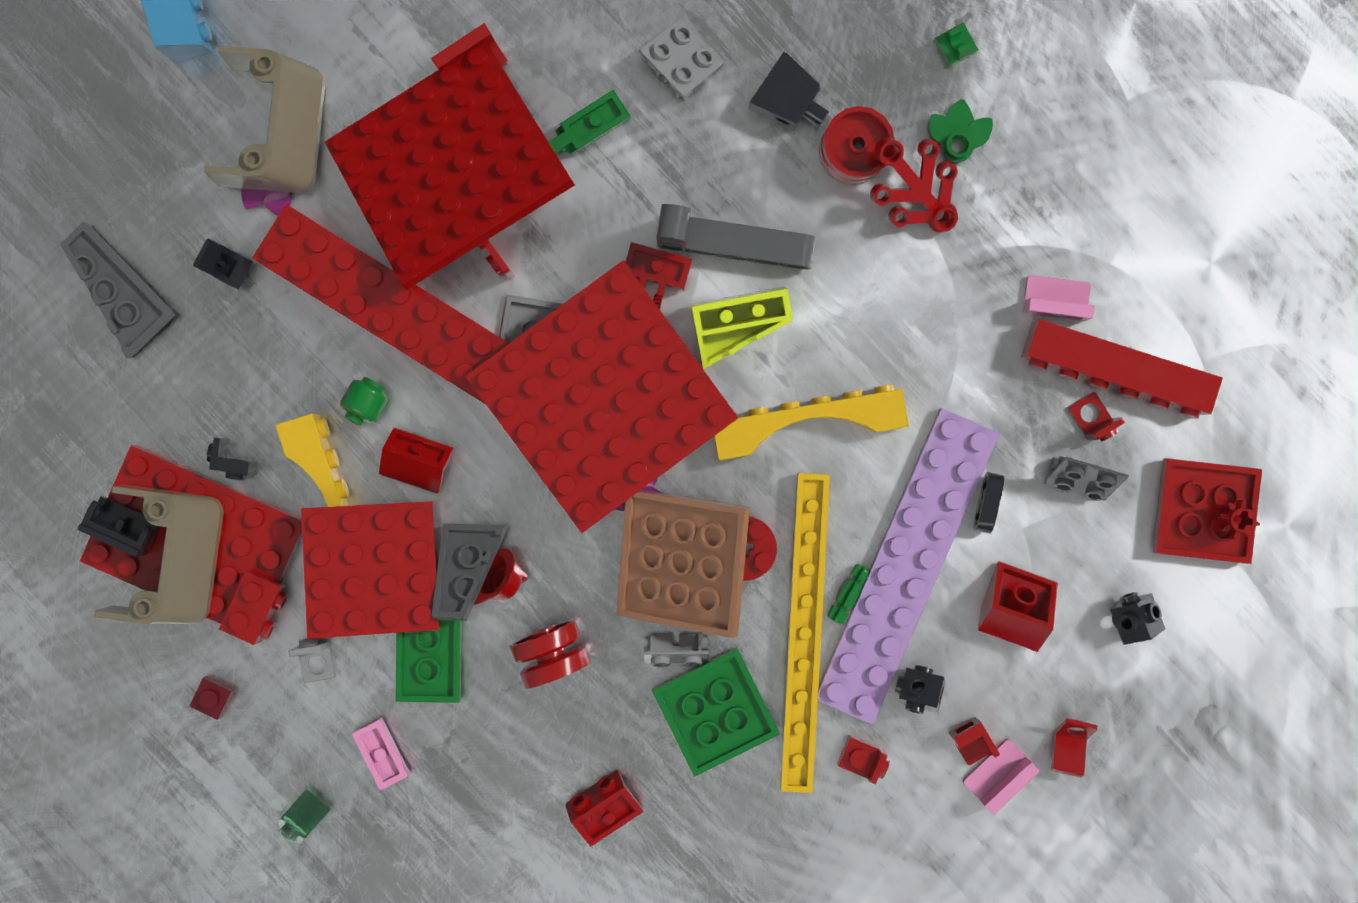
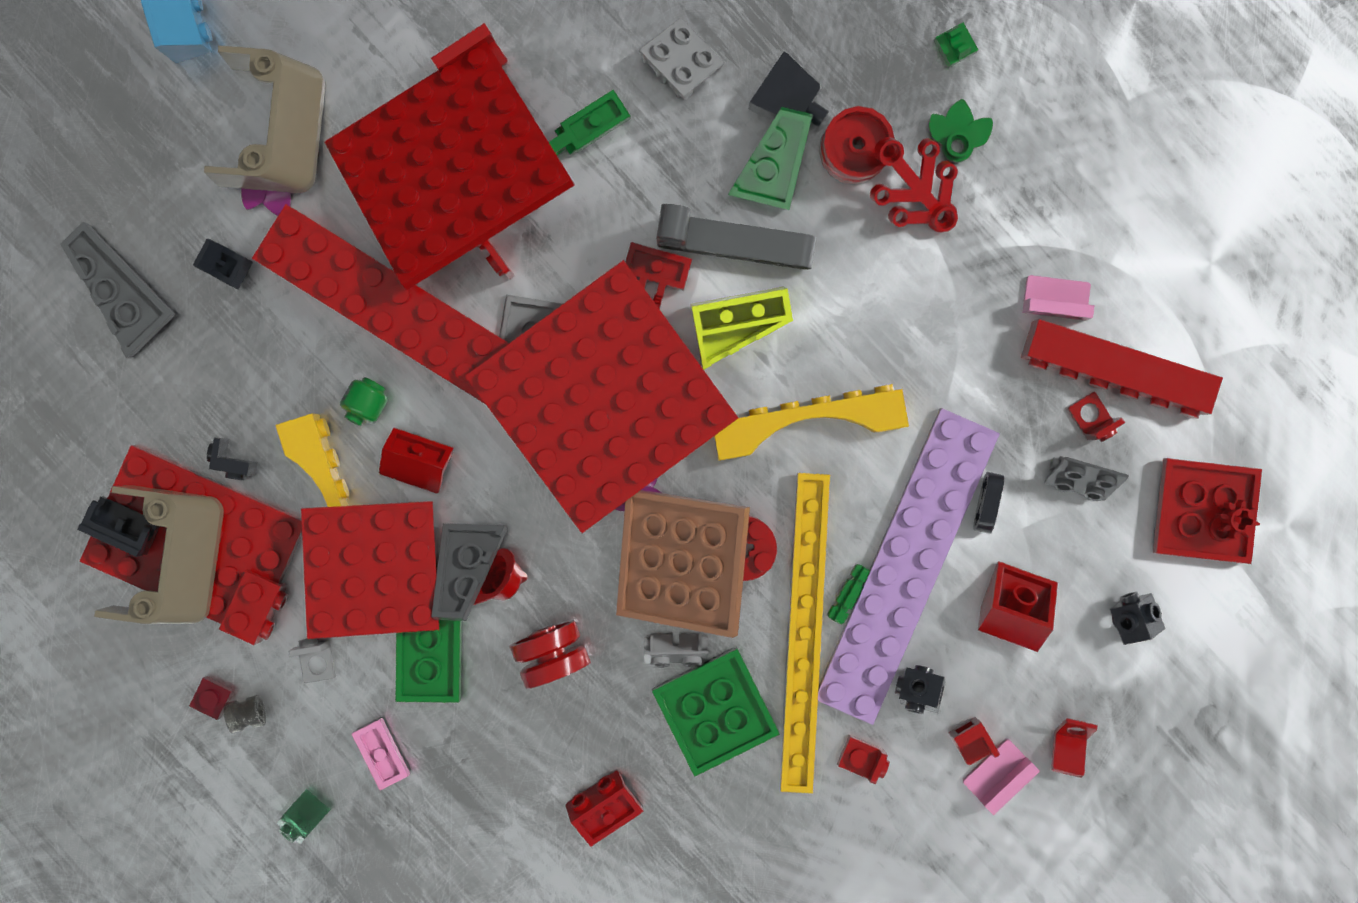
(244, 714): none -> clear smoke wheel
(776, 162): none -> green wing

